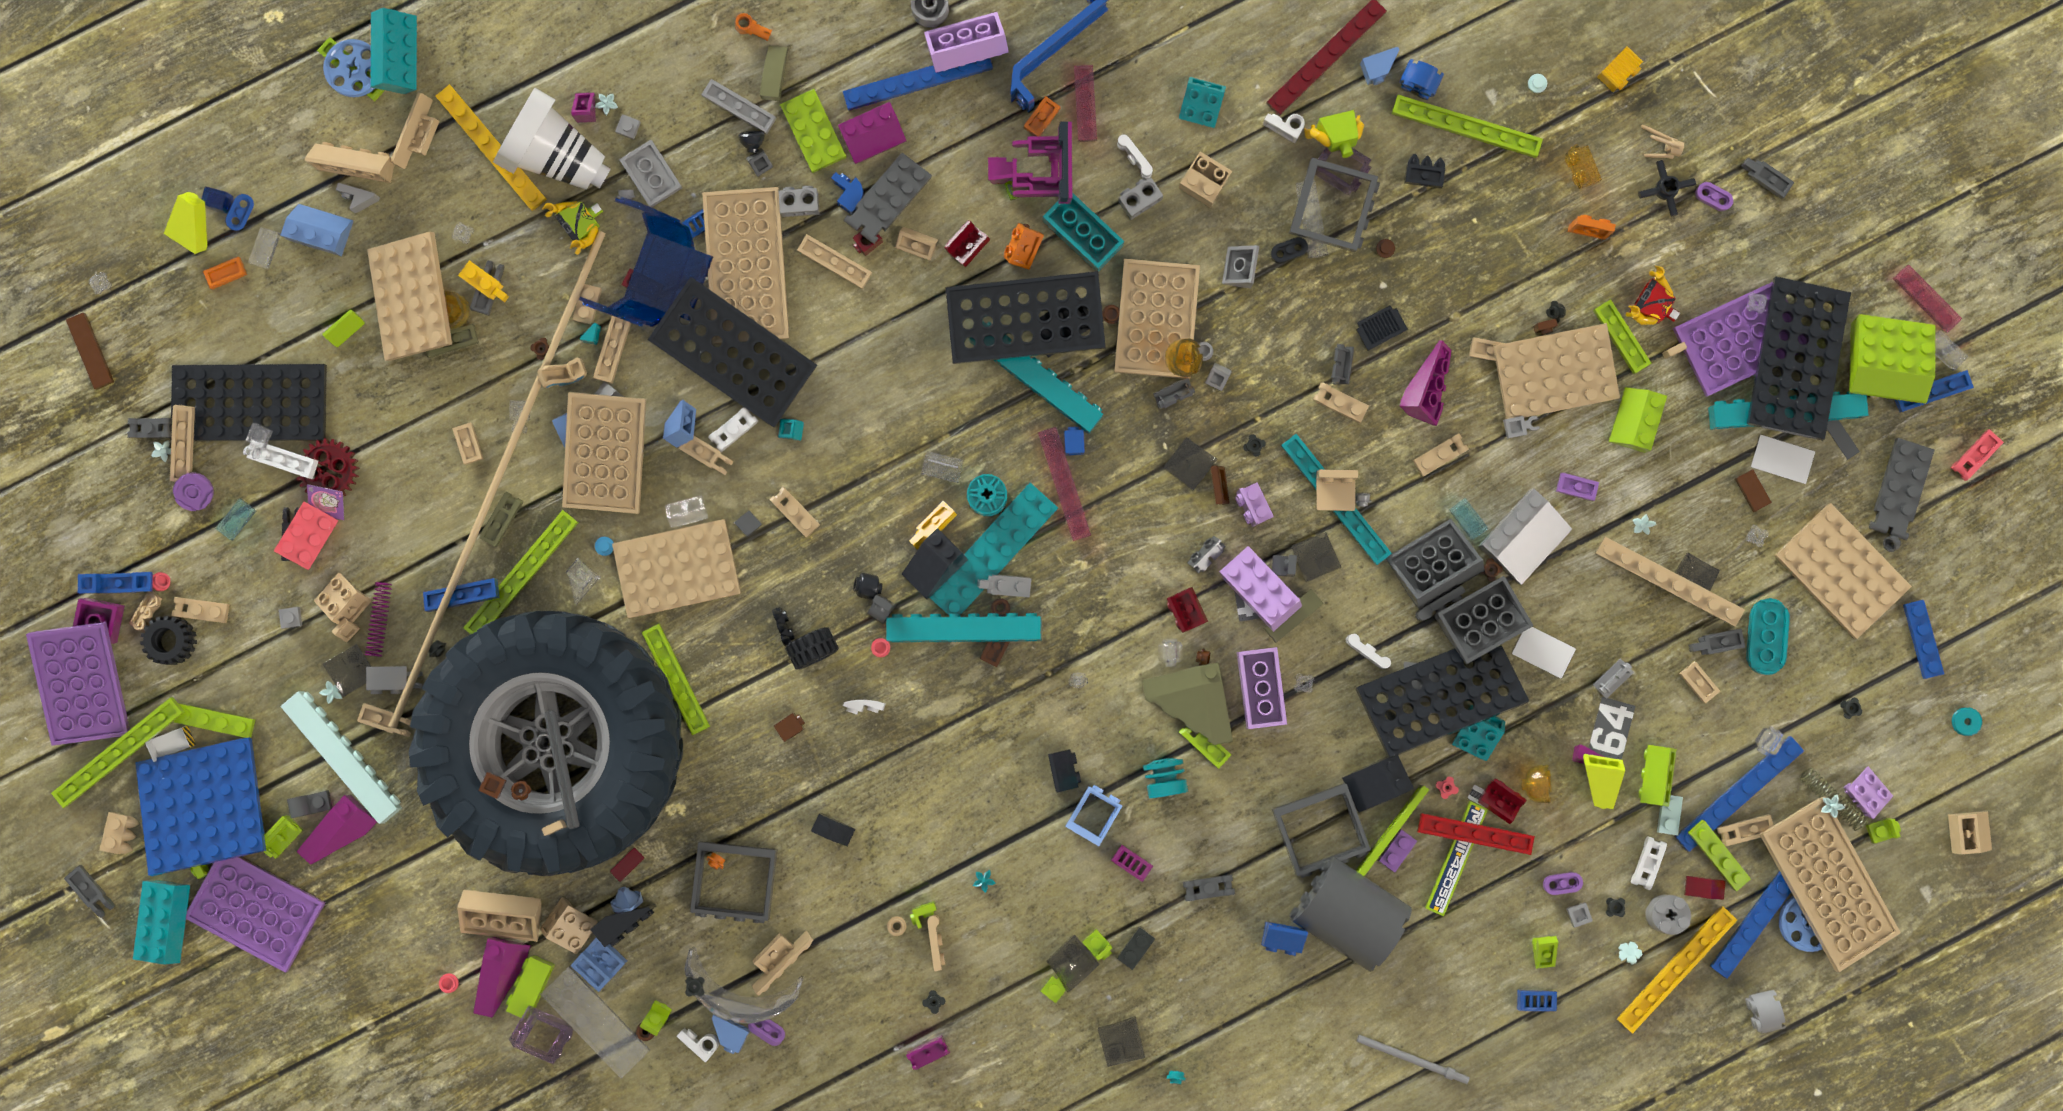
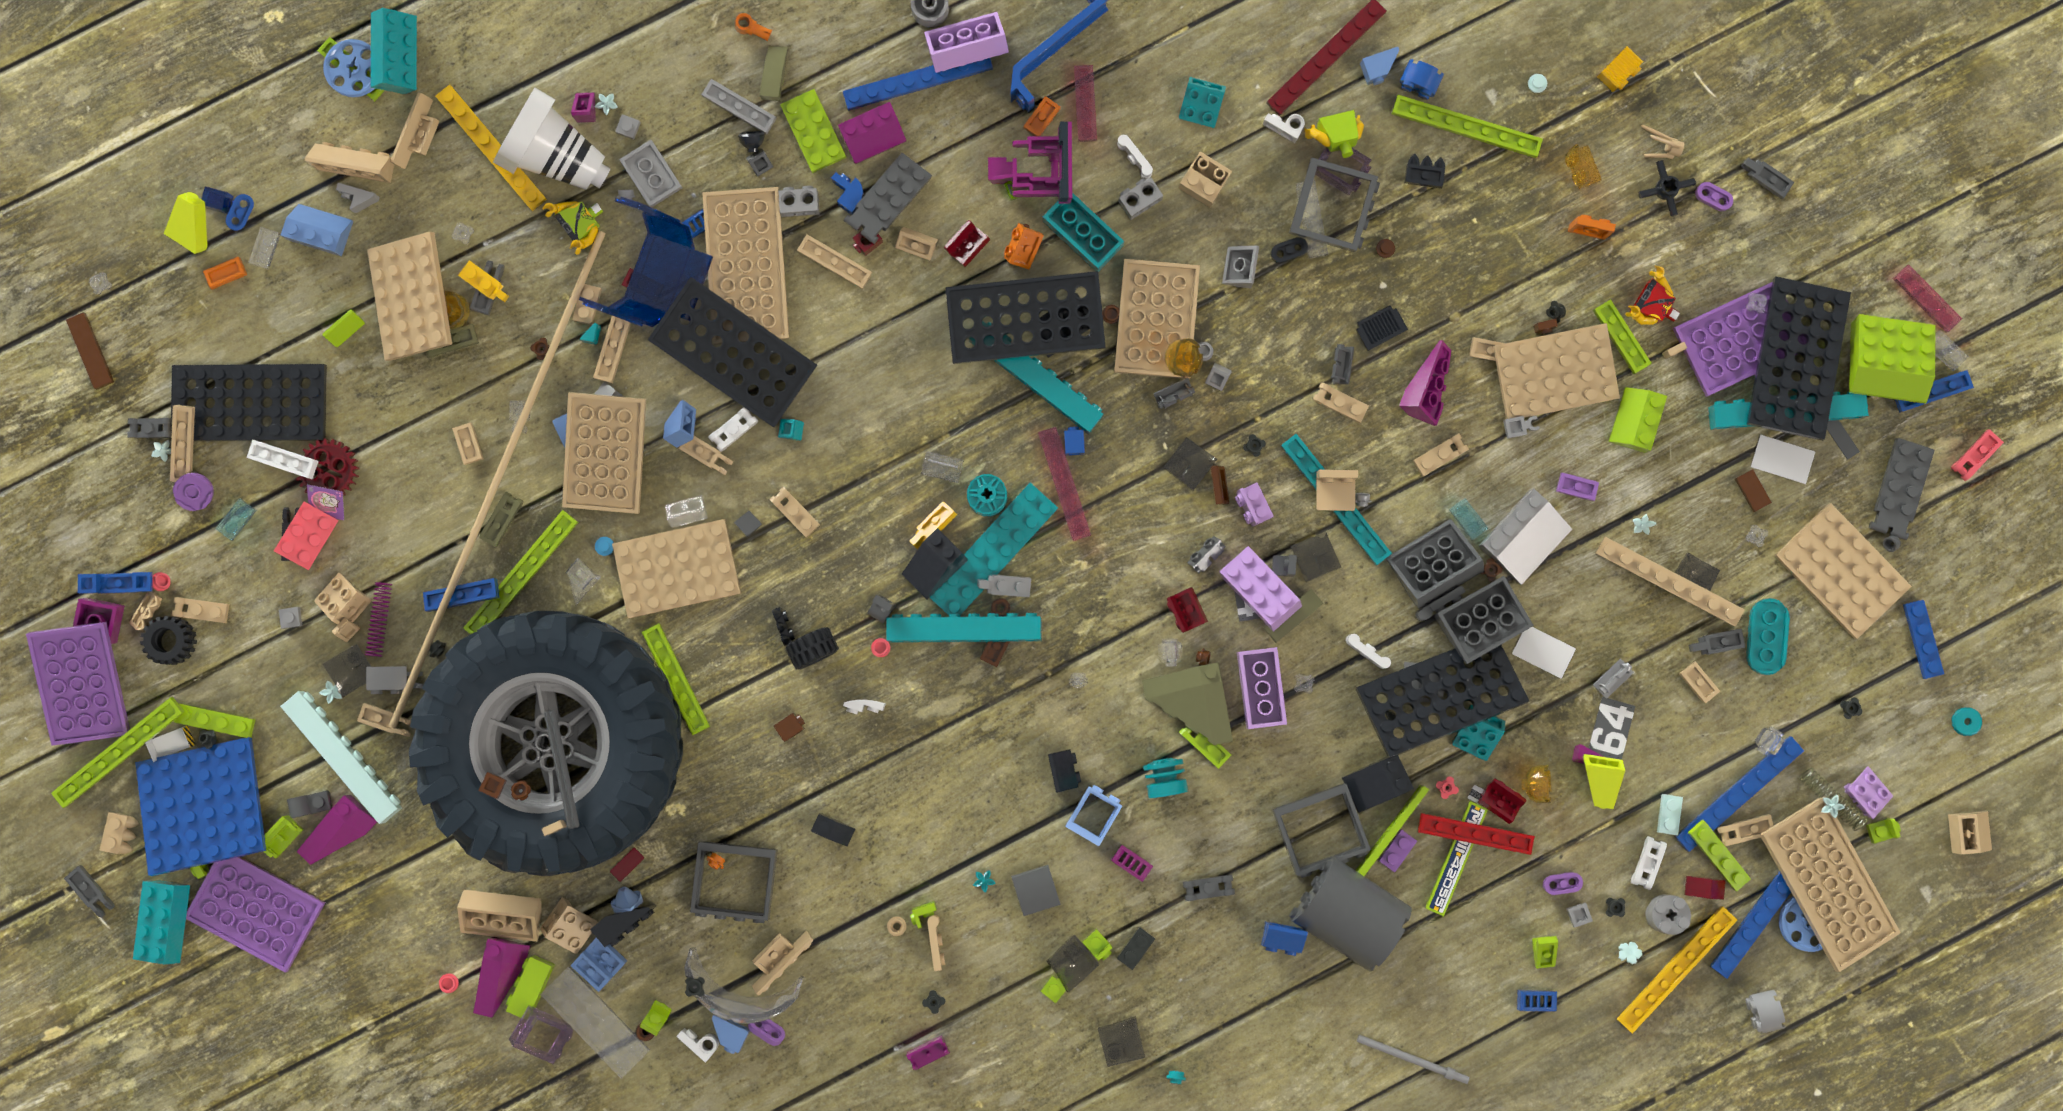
(206, 739): none -> pearl dark grey plate
(258, 438): clear plate -> none
(562, 374): tan animal -> none
(867, 586): black head -> none
(1035, 890): none -> dark grey slope
(1657, 775): lime brick -> none

